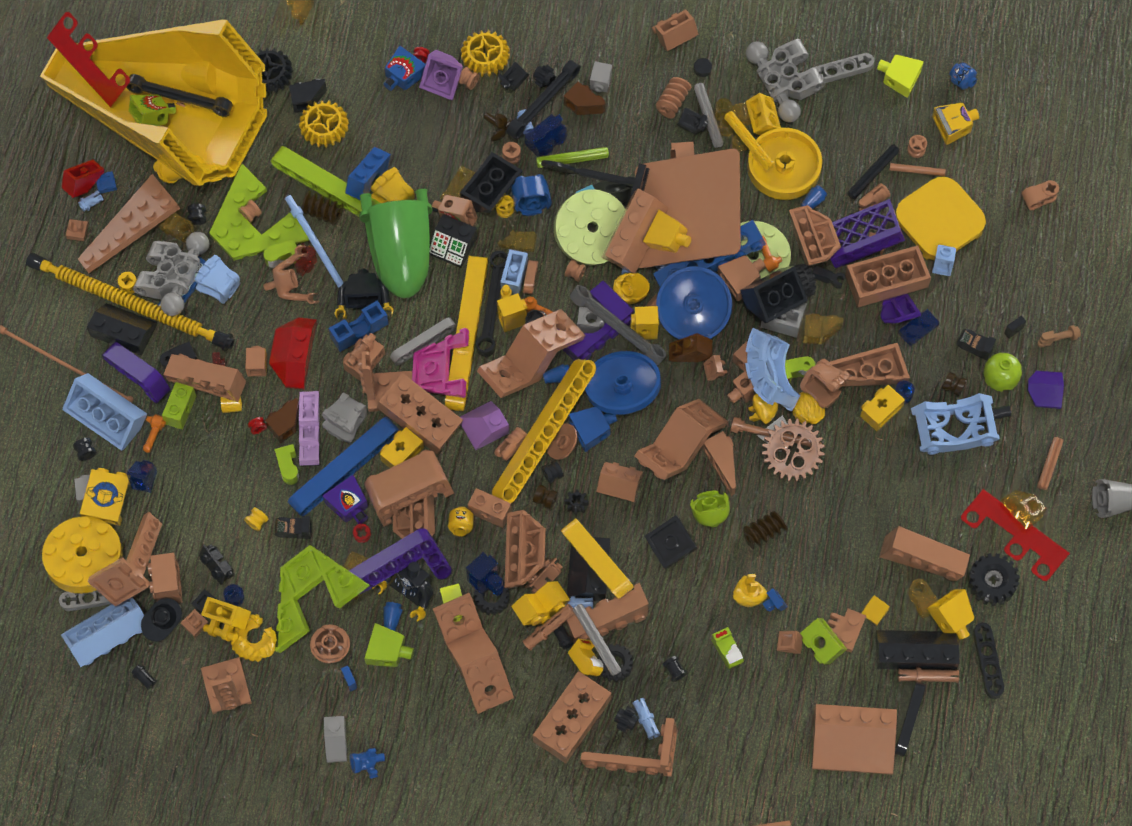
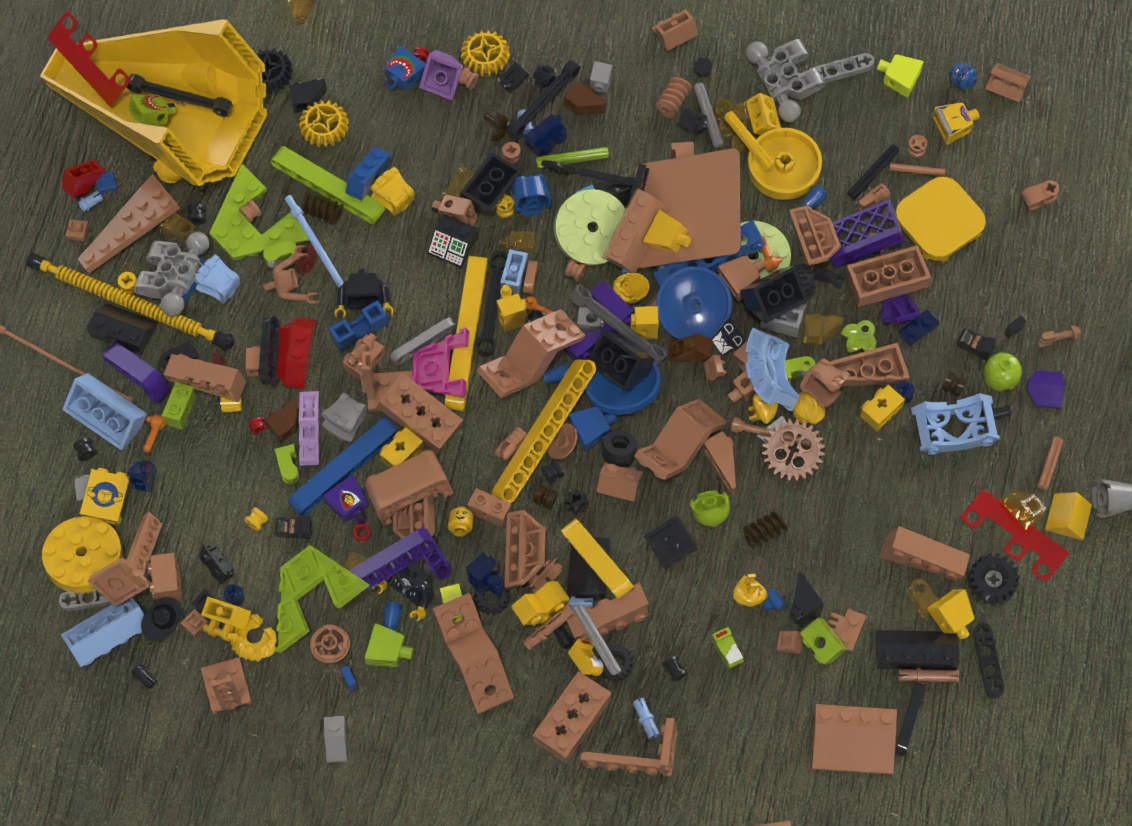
(268, 367): none -> black beam
(366, 761): blue piece -> none
(399, 241): bright green windscreen -> none
(484, 425): medium lavender slope -> none
(619, 439): none -> black tyre
(620, 360): none -> black slope
(626, 719): black gear -> none
(728, 337): none -> black sticker
(806, 602): none -> black slope
(859, 339): none -> lime plate
(875, 610): yellow slope -> none
(944, 260): light blue bracket -> none
(1007, 82): none -> nougat bracket
(1069, 515): none -> yellow slope

